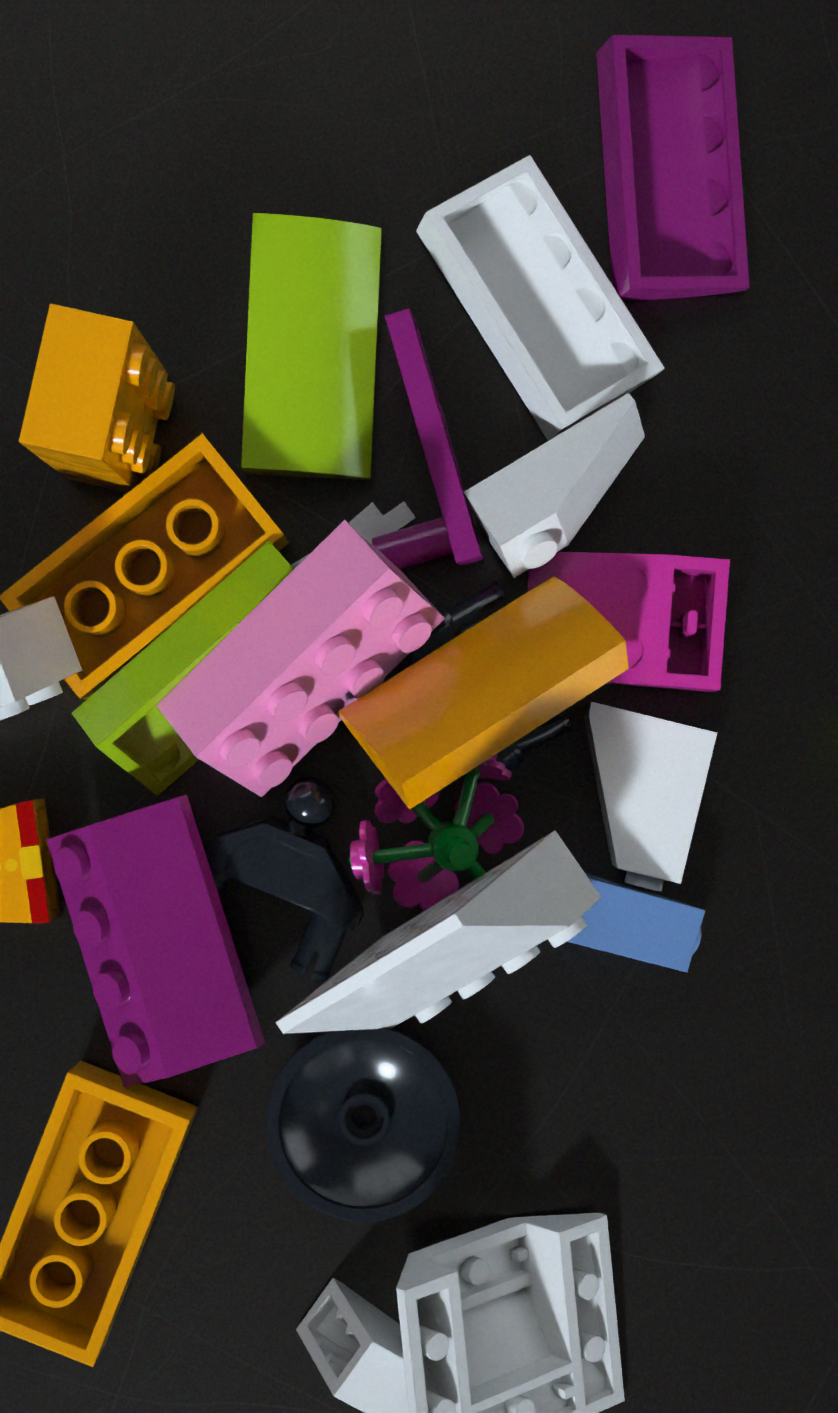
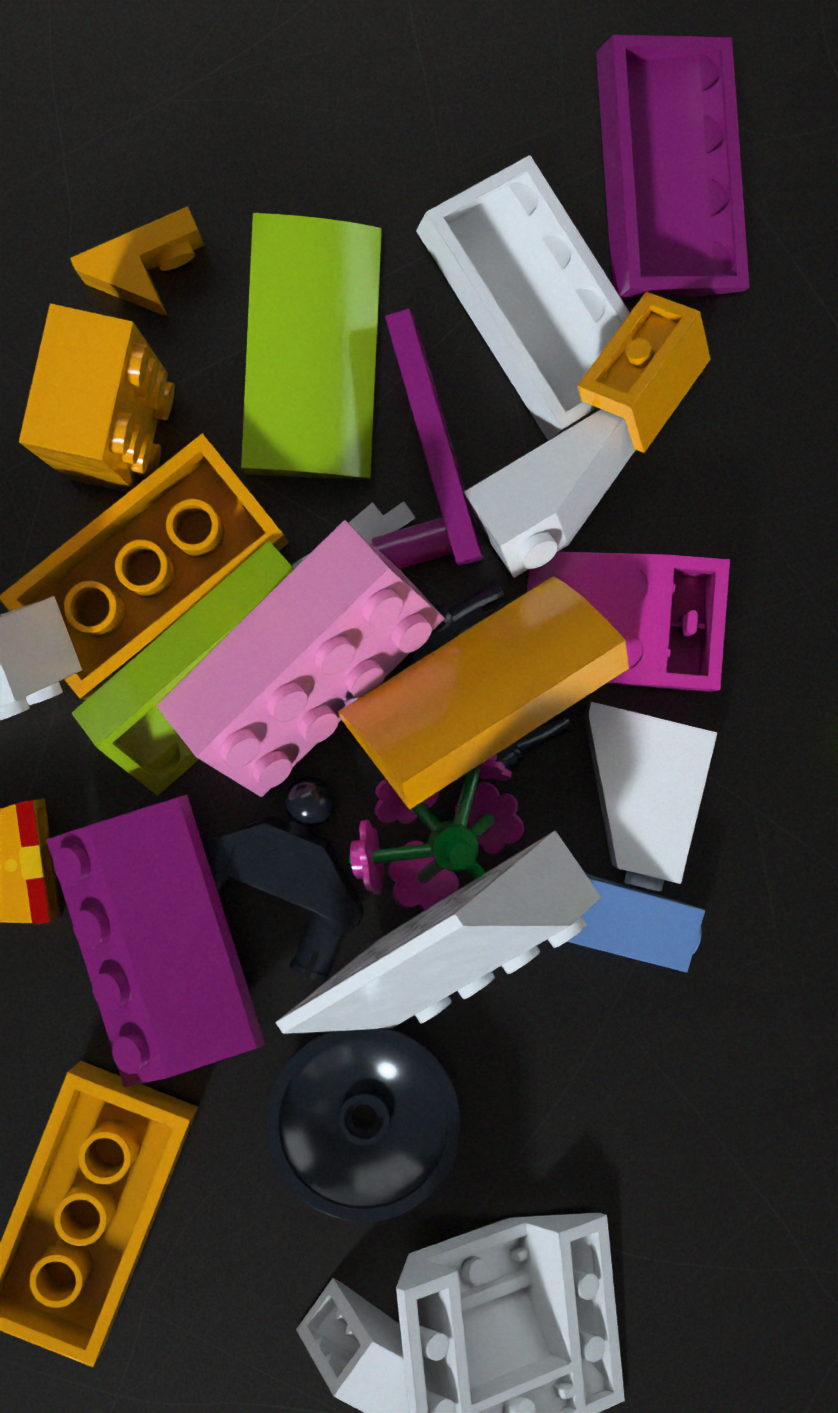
(123, 263): none -> light orange slope
(648, 366): none -> light orange panel

